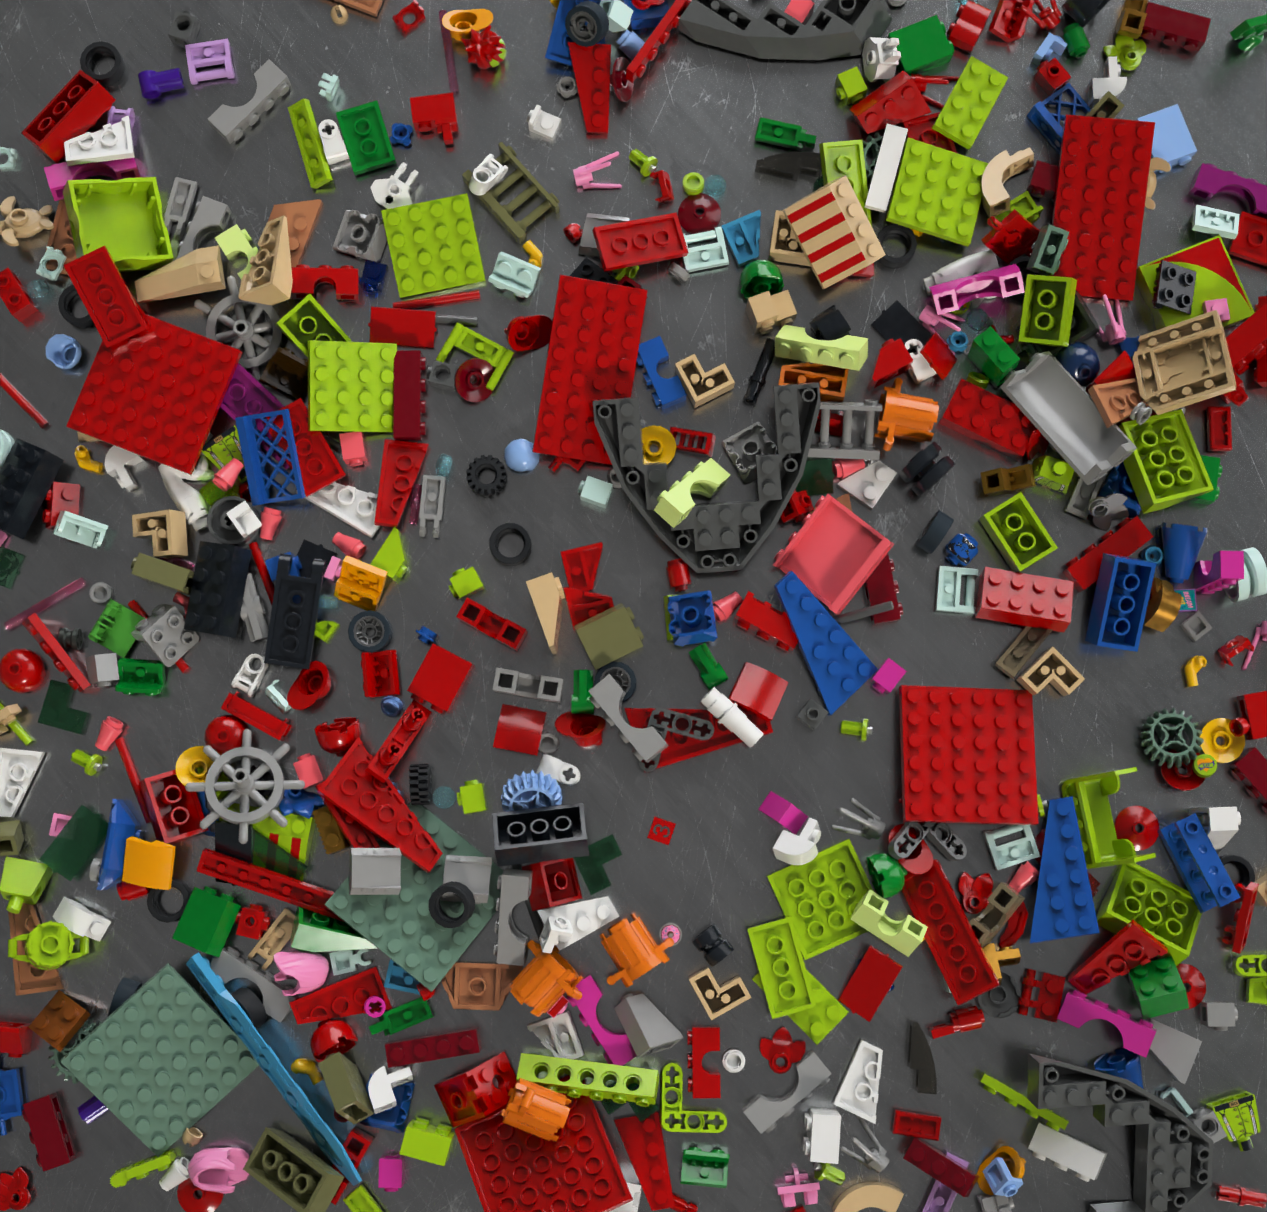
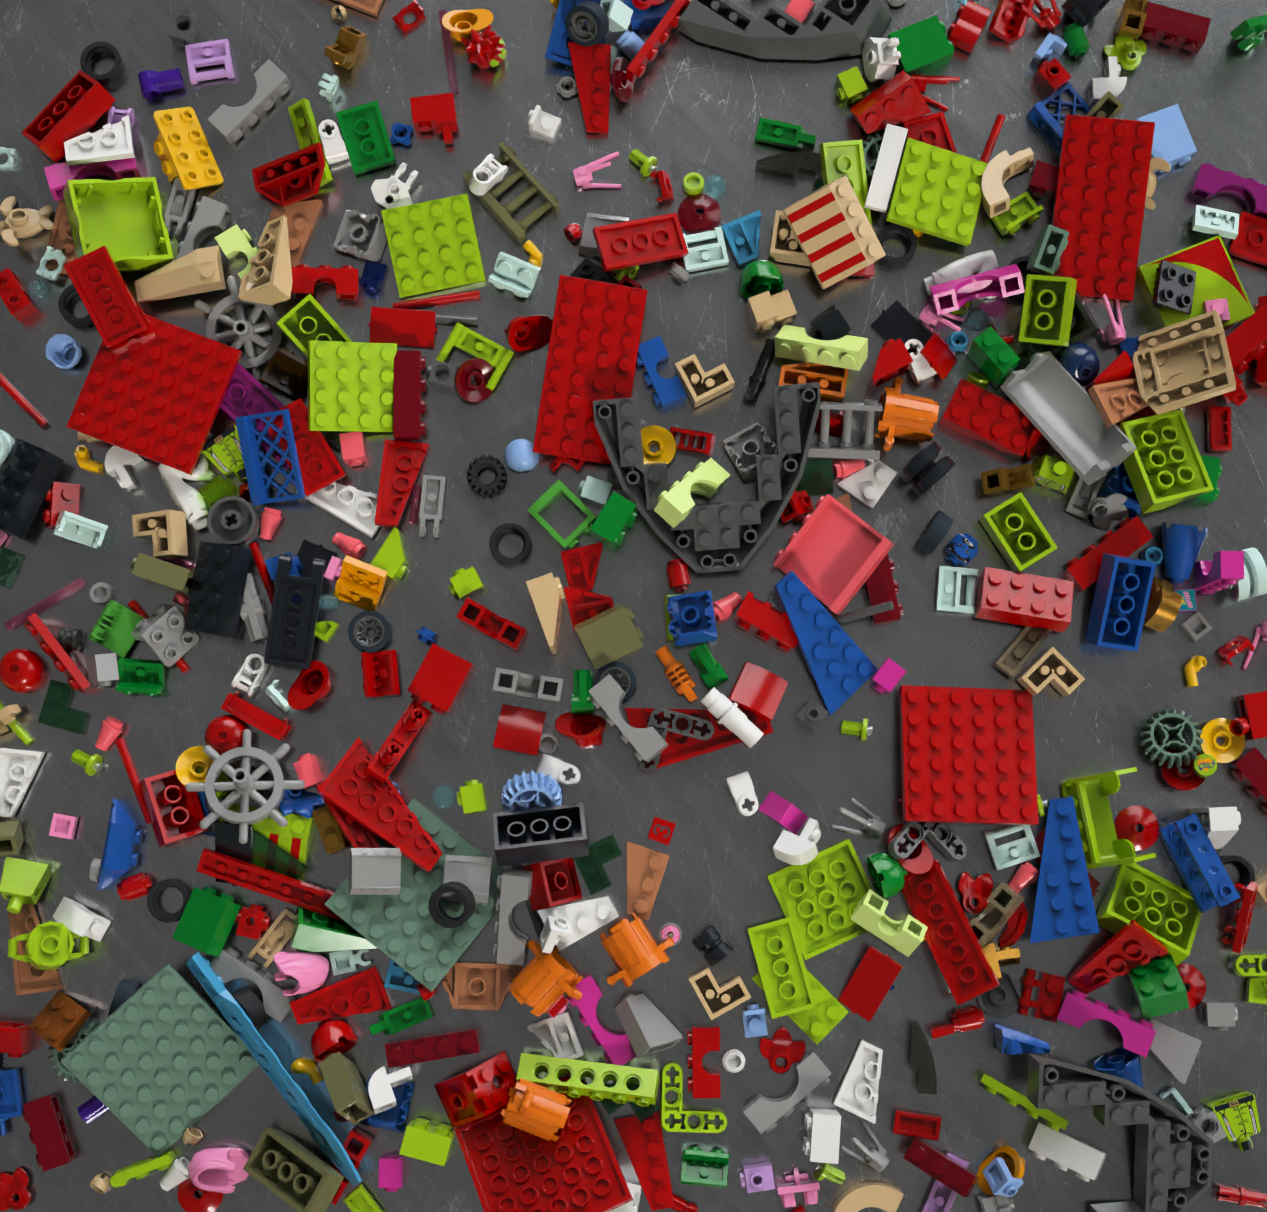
(75, 843): clear green piece -> none
(100, 1183): none -> tan hinge
(148, 863): light orange slope -> none
(185, 149): none -> yellow bracket
(227, 475): coral cone -> none
(244, 519): white panel -> none
(291, 176): none -> red wedge
(338, 736): red cylinder -> none
(347, 47): none -> pearl gold brick
(374, 999): dark pink bush -> none
(391, 705): medium blue plate -> none
(420, 784): black tyre -> none
(443, 465): clear light blue tile -> none
(550, 496): none -> bright green window
(613, 521): none -> green brick
(644, 878): none -> nougat wing
(677, 674): none -> orange hinge
(741, 790): none -> white piece
(754, 1020): none -> light blue bracket
(757, 1177): none -> lavender brick
(970, 102): lime plate -> none
(992, 138): none -> red piece
(1011, 236): red plate -> none
(1014, 1042): none -> blue slope
(1141, 413): light grey bush -> none

